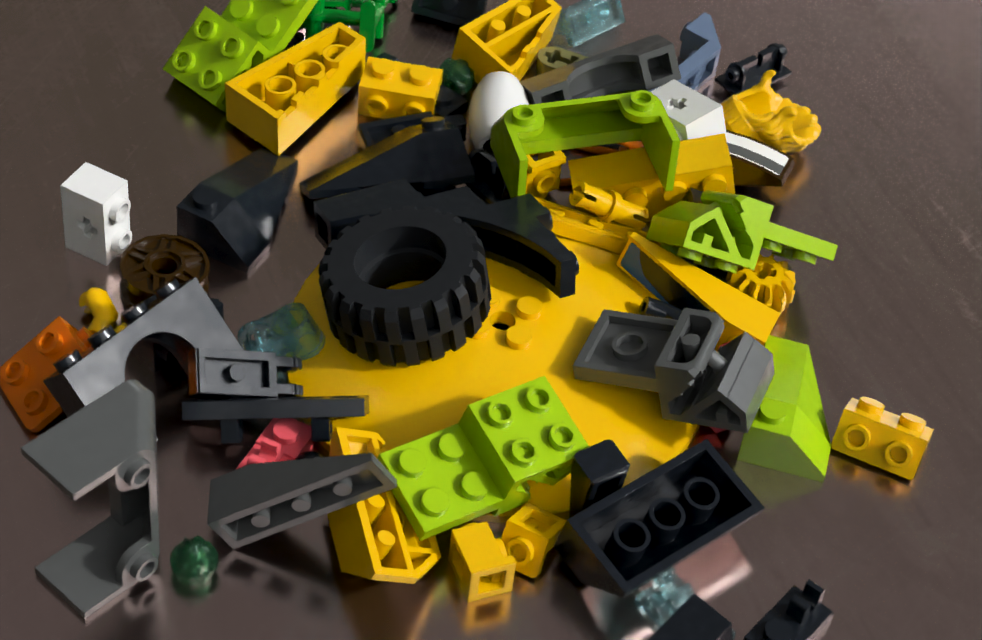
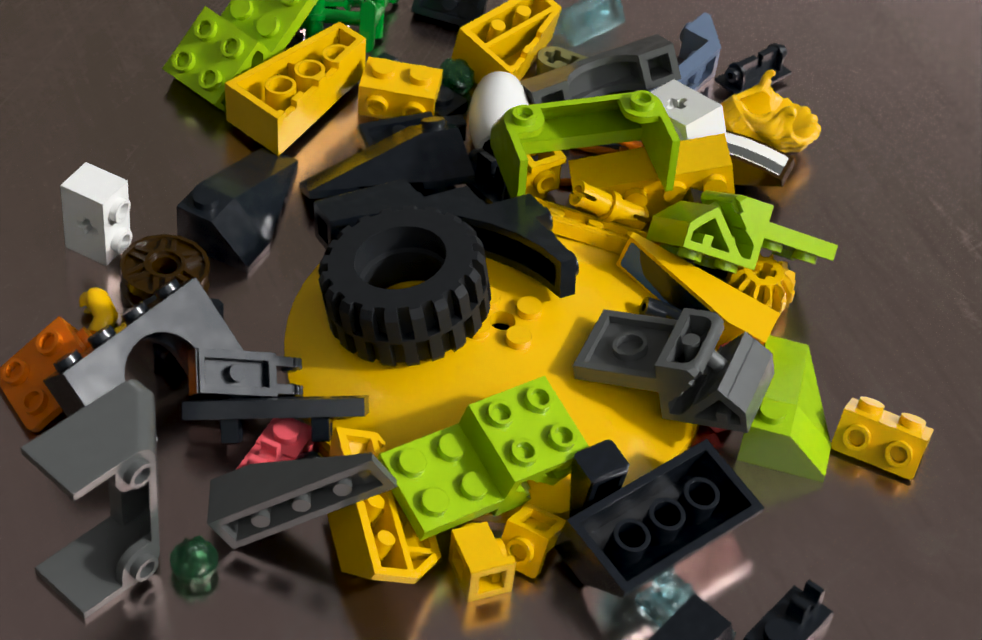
(285, 332): clear light blue piece -> none

